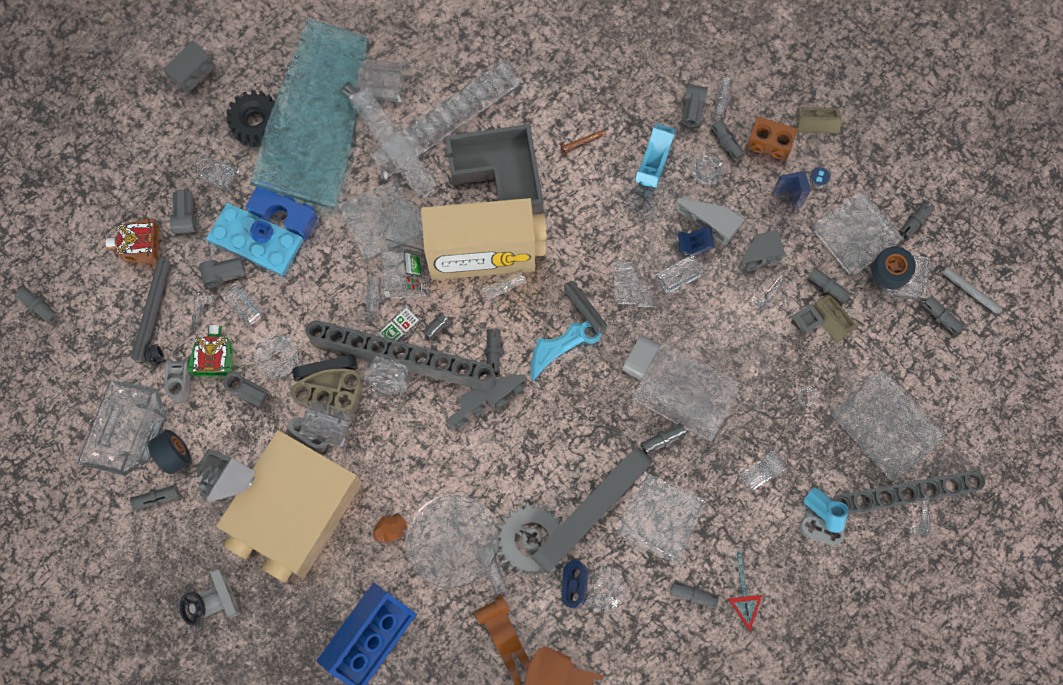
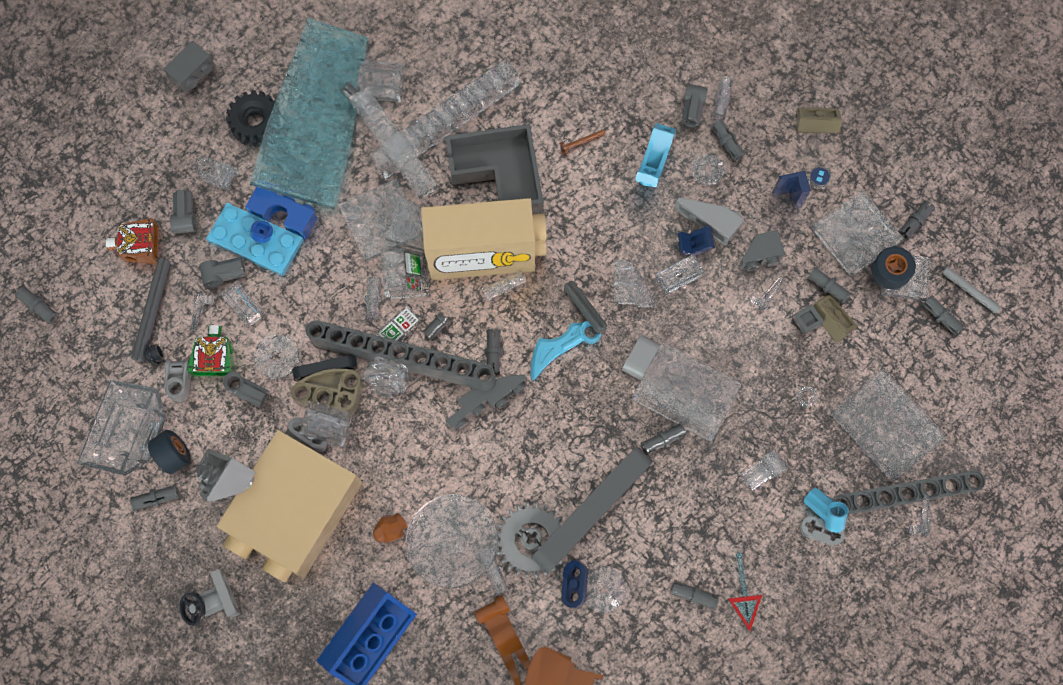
(661, 518): clear plate -> none
(773, 132): dark orange brick -> none

